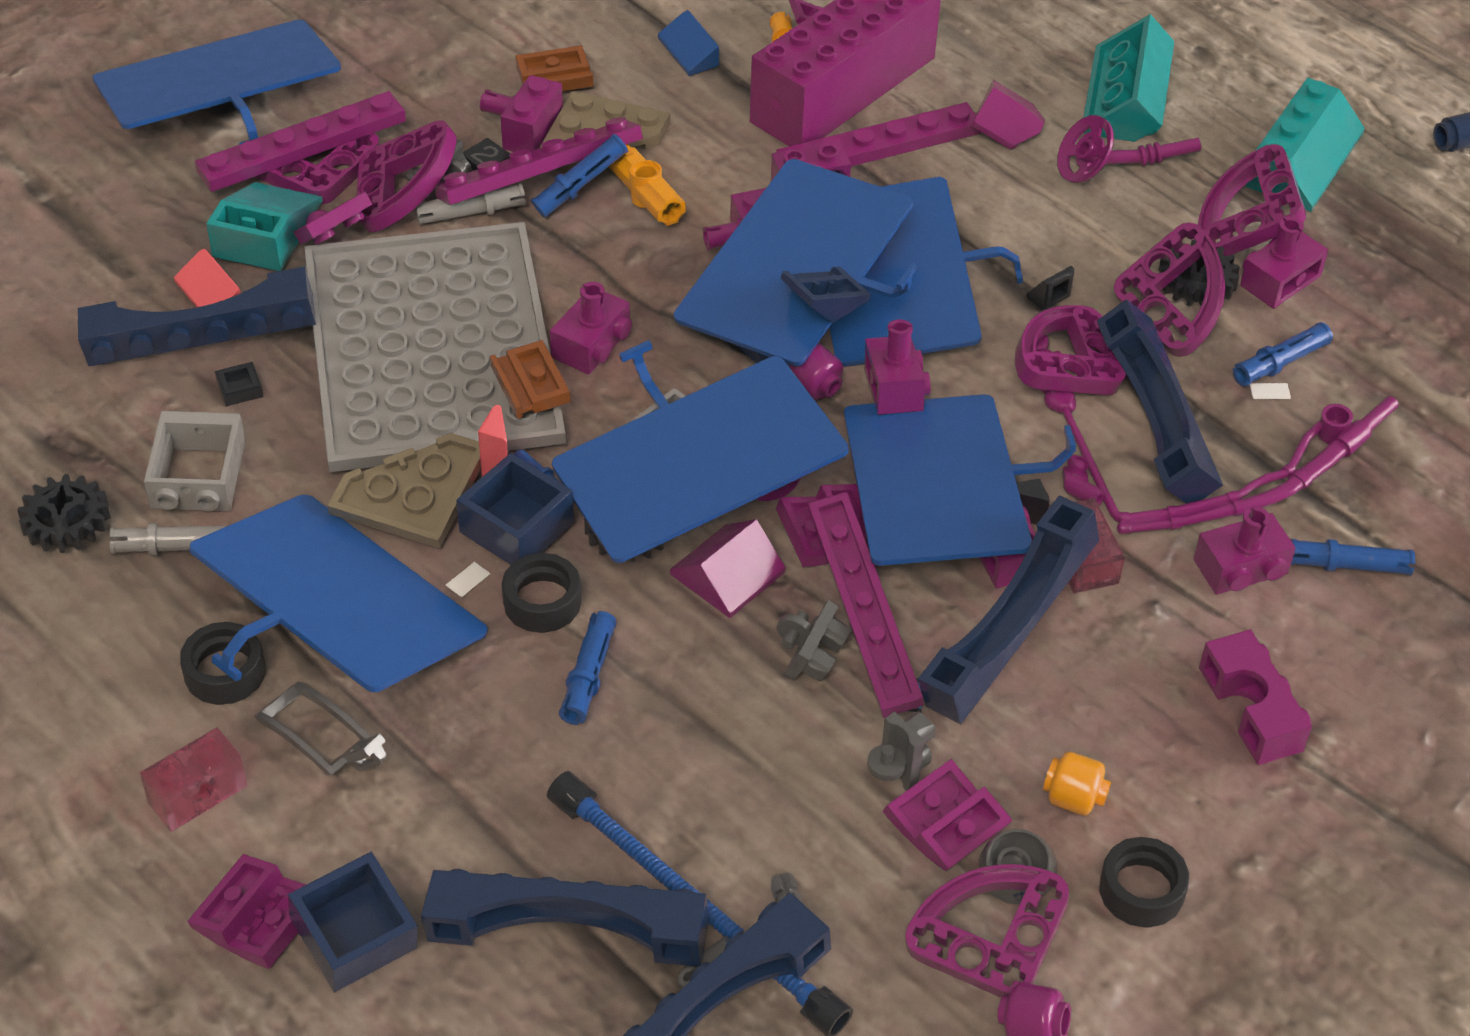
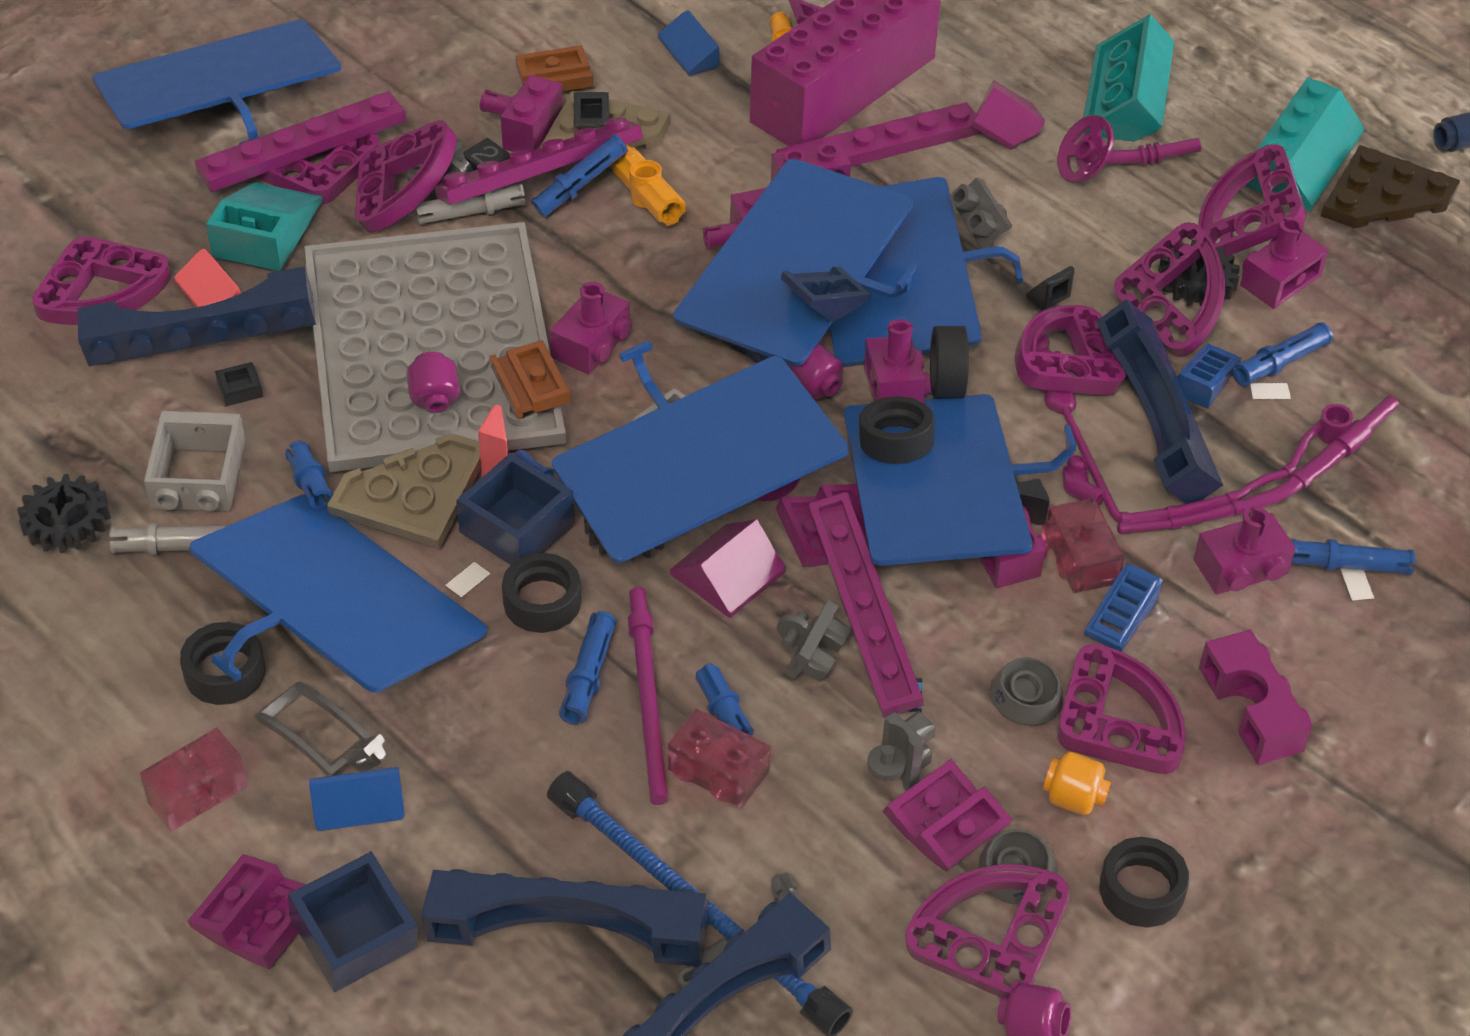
(145, 271): none -> magenta beam
(309, 475): none -> blue pin
(321, 224): magenta plate -> none
(357, 799): none -> blue slope
(433, 382): none -> magenta head
(591, 109): none -> black slope
(641, 628): none -> magenta bar
(718, 758): none -> clear pink brick
(722, 701): none -> blue axle
(896, 412): none -> black tyre
(949, 361): none -> black tyre
(965, 671): dark blue arch -> none
(980, 212): none -> dark grey hips
(1027, 691): none -> dark grey hat
(1100, 727): none -> magenta beam
(1135, 586): none -> blue slope
(1204, 381): none -> blue slope
(1357, 584): none -> white sticker
(1386, 188): none -> dark brown plate

